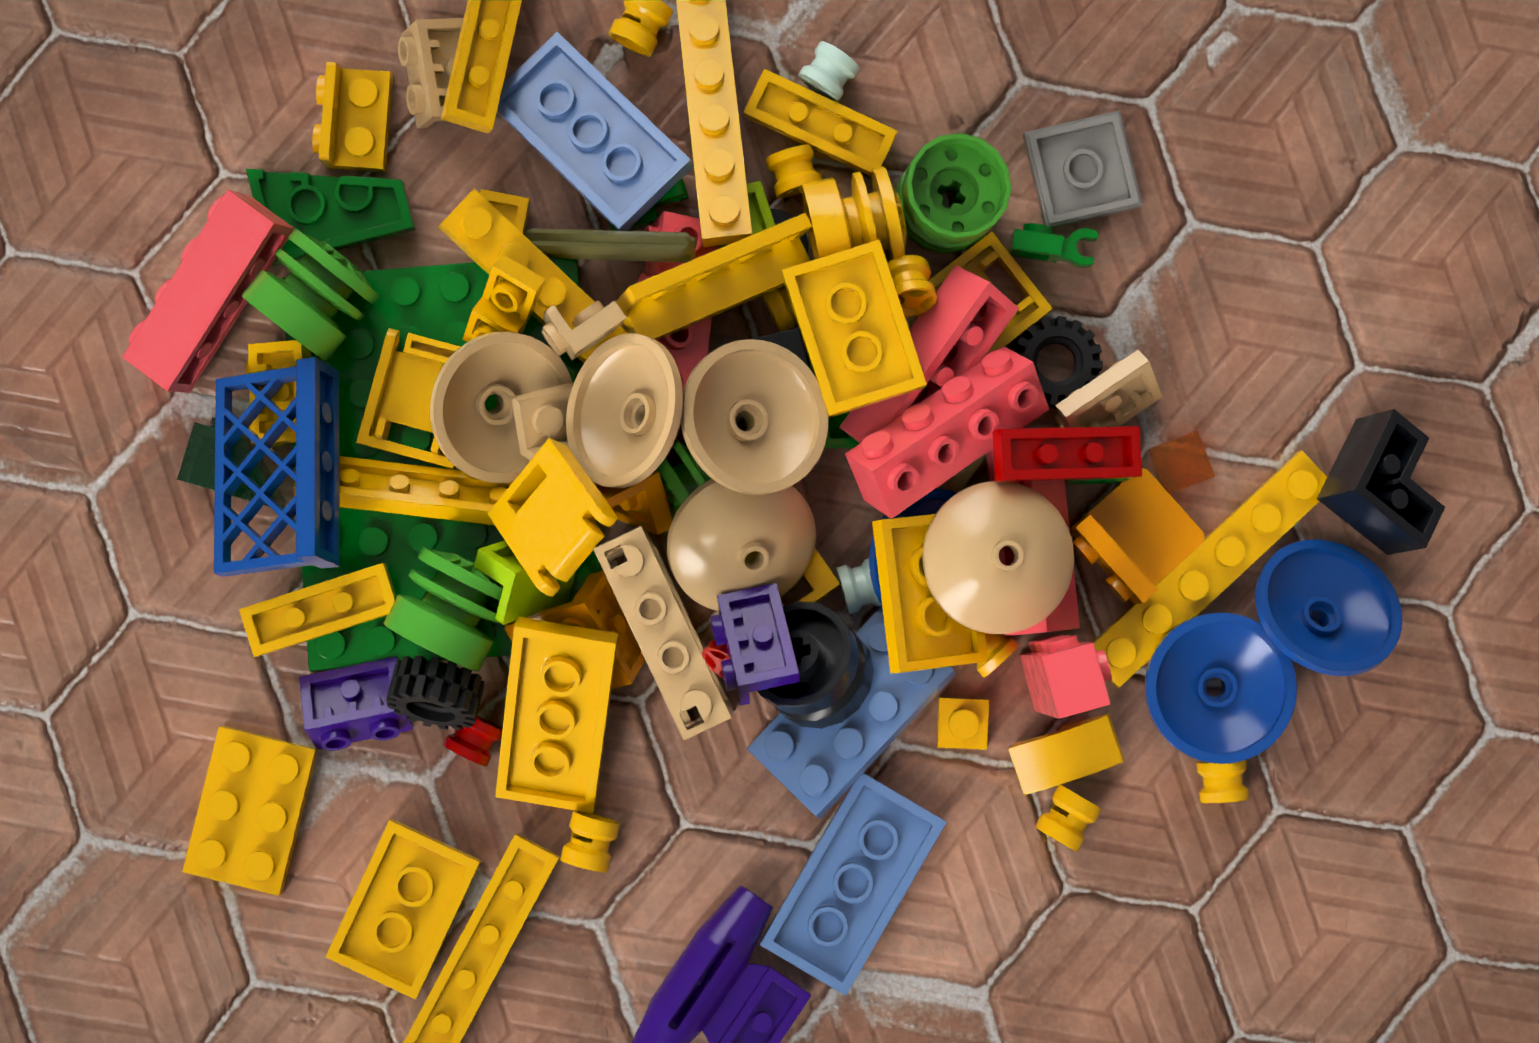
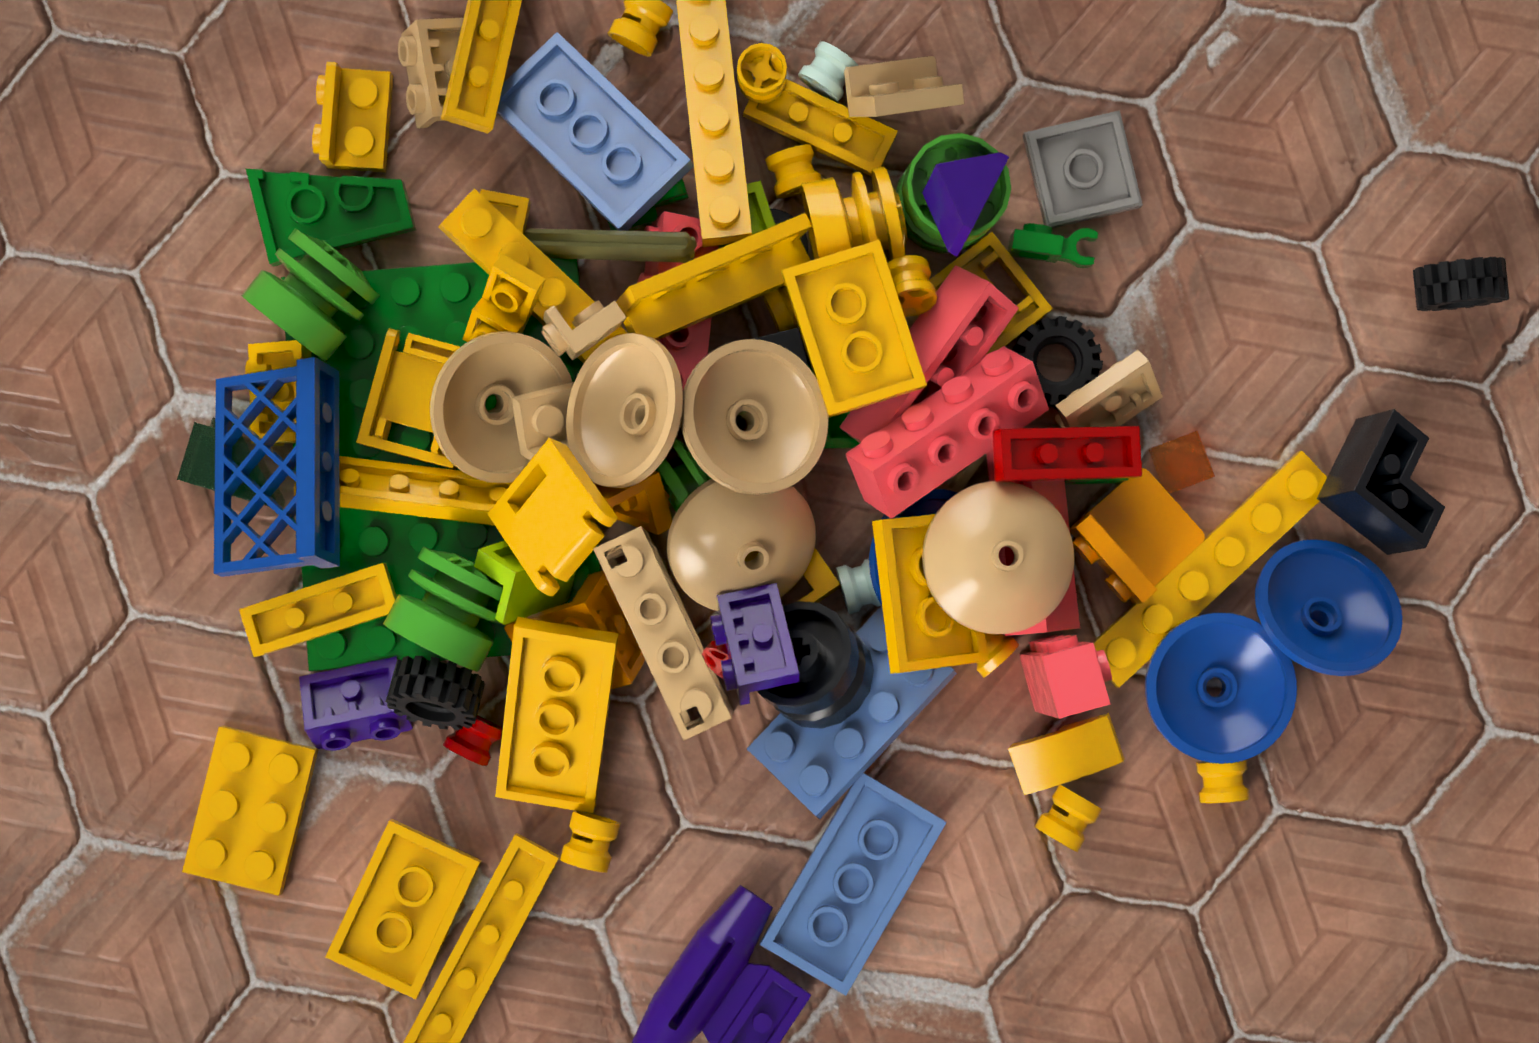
(205, 292): coral brick -> none
(763, 63): none -> yellow wheel
(898, 88): none -> tan bracket
(958, 194): none -> dark purple slope
(962, 723): yellow plate -> none
(1461, 284): none -> black tyre

